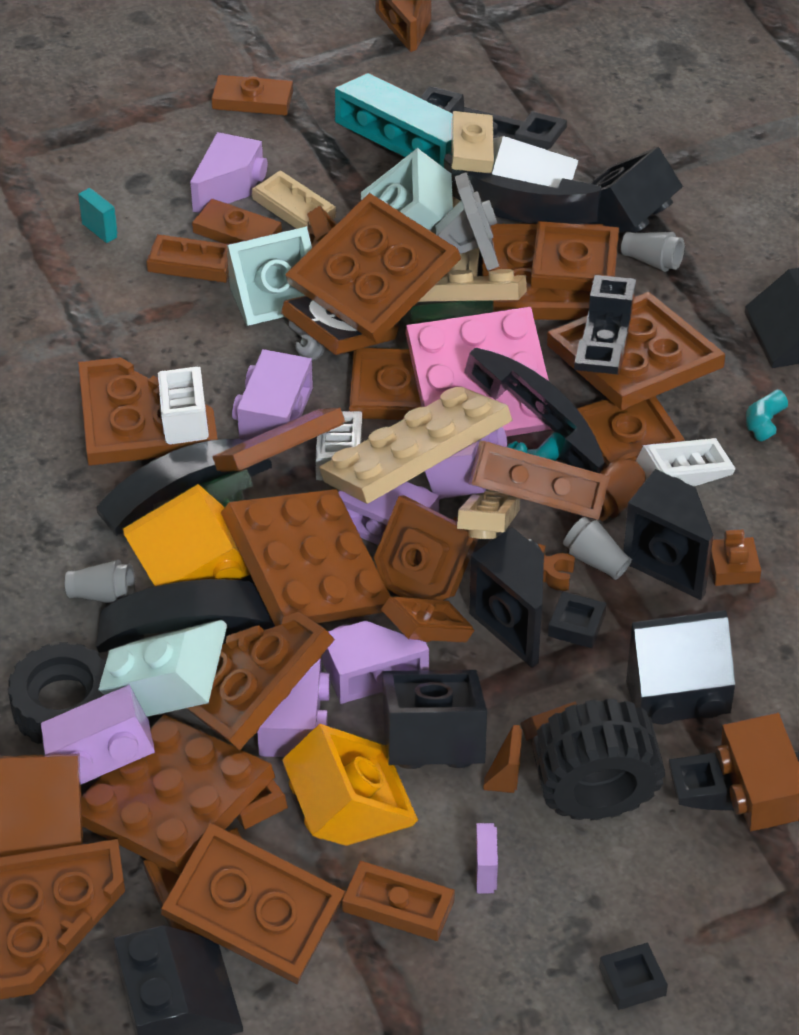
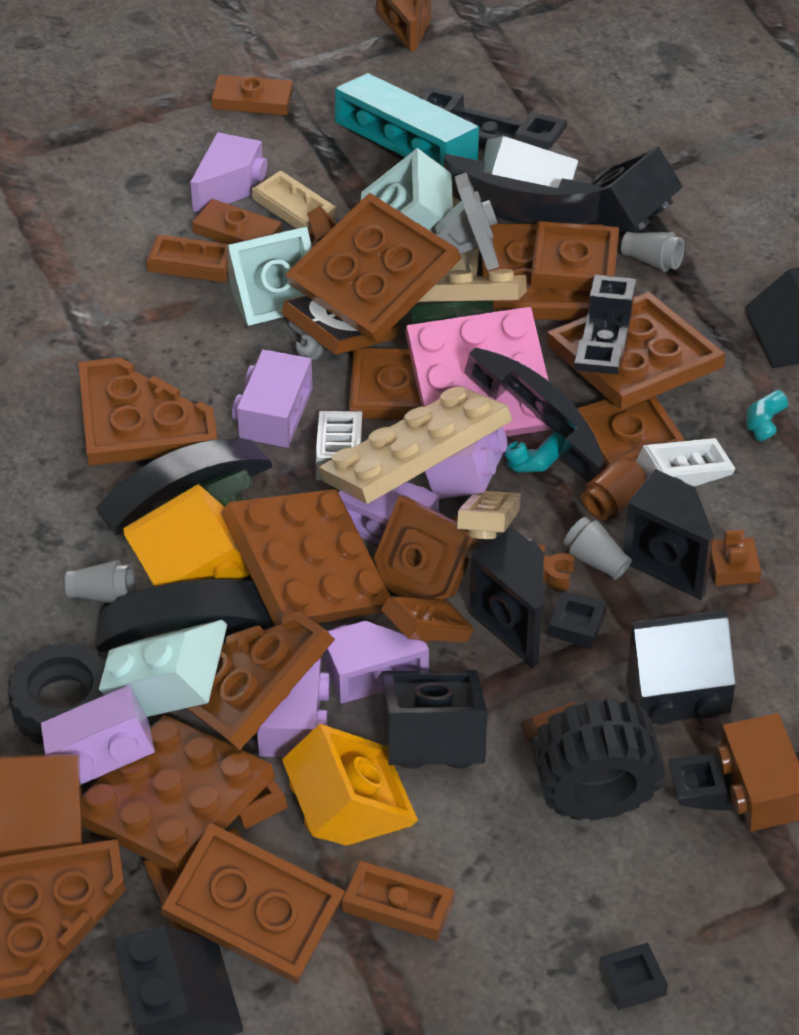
(98, 215): teal tile -> none
(183, 408): white slope -> none
(278, 439): dark orange tile -> none
(472, 142): tan plate -> none
(486, 858): lavender tile -> none
(505, 768): dark orange slope -> none
(539, 480): dark orange tile -> none

